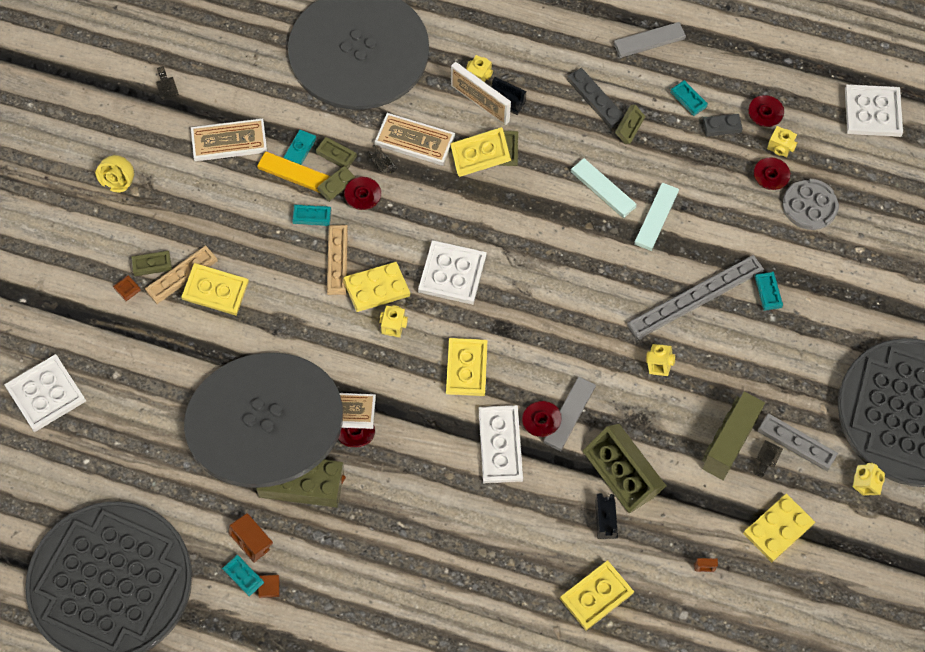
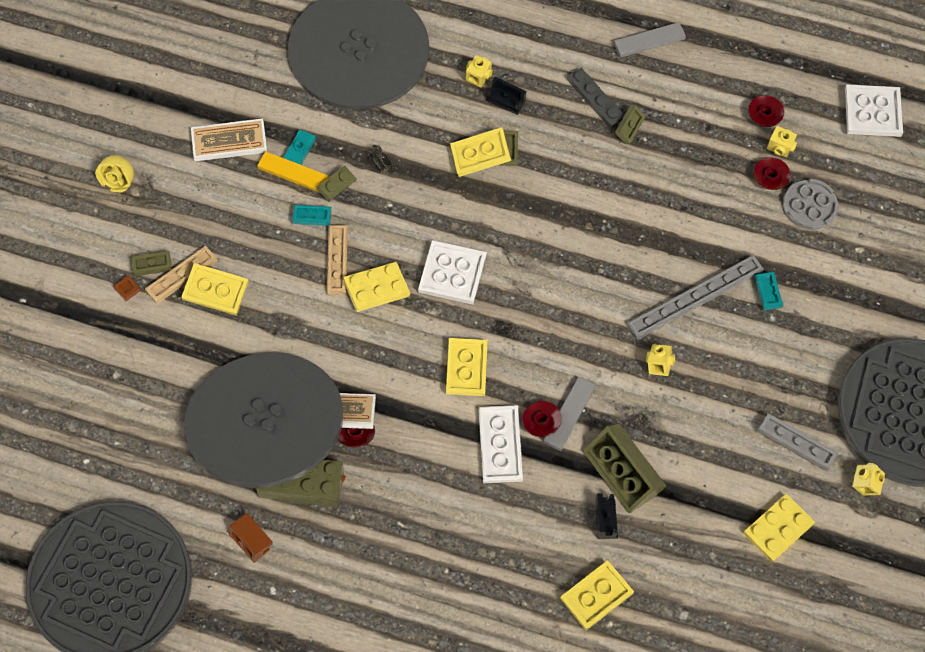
(45, 393): white plate -> none
(166, 86): clear smoke plate -> none
(243, 575): teal plate -> none
(271, 586): dark orange tile -> none
(336, 153): olive plate -> none
(362, 186): dark red dish -> none
(393, 321): light yellow brick -> none
(415, 139): tile -> none
(480, 93): tile -> none
(603, 188): light aqua tile -> none
(656, 216): light aqua tile -> none
(689, 98): teal plate -> none
(706, 564): dark orange tile -> none
(722, 125): dark grey plate -> none
(732, 435): olive brick -> none
(769, 456): clear smoke plate -> none

